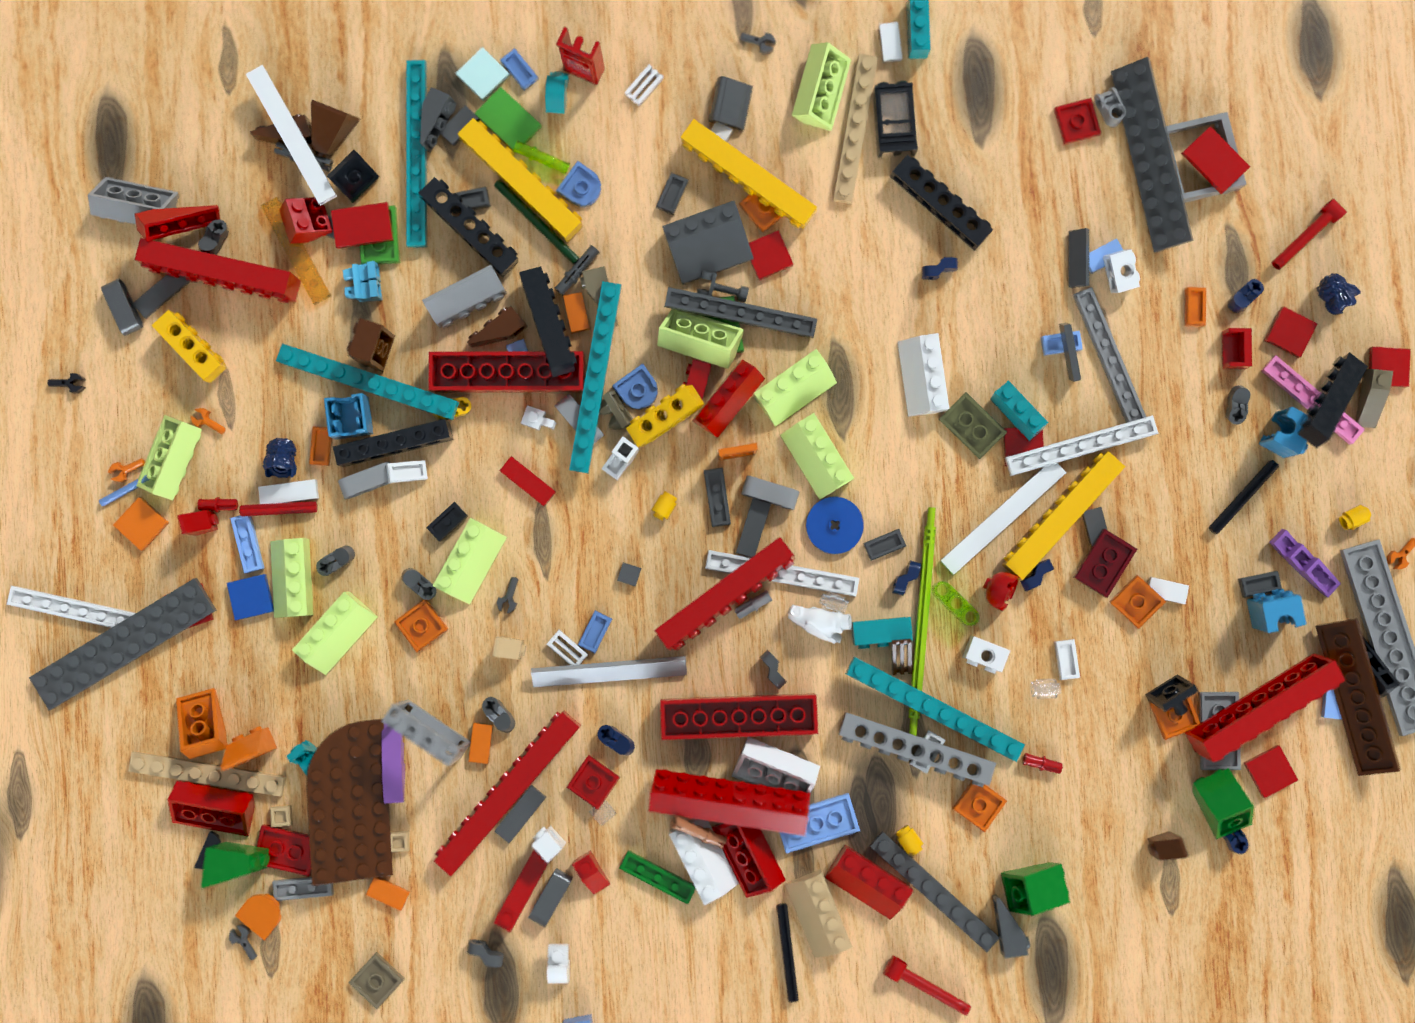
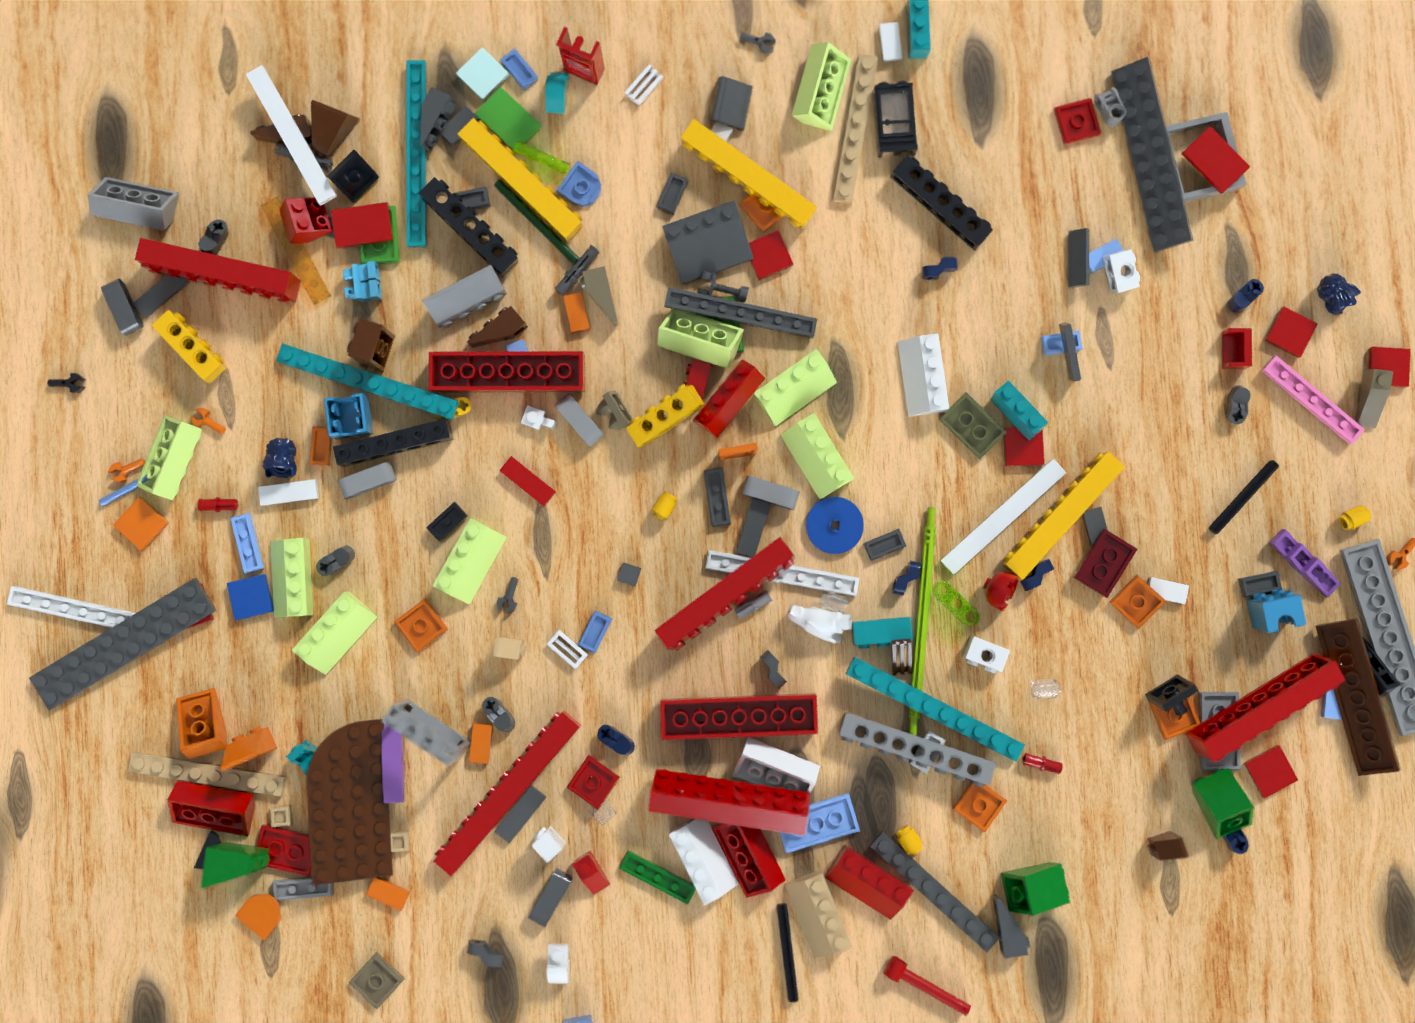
(171, 221): red slope -> none
(198, 522): red slope -> none
(234, 938): dark grey bar -> none
(278, 508): red axle -> none
(406, 471): white tile -> none
(424, 590): dark grey piece -> none
(521, 892): red slope -> none
(547, 322): black brick -> none
(595, 377): teal plate -> none
(609, 671): light grey tile -> none
(622, 456): white brick -> none
(637, 388): medium blue tile -> none
(705, 834): nougat pin -> none
(1067, 659): white tile -> none
(1081, 445): white tile -> none
(1109, 355): light grey tile -> none
(1195, 306): orange tile -> none
(1286, 441): dark azure piece -> none
(1331, 213): red piece -> none
(1332, 400): black brick -> none

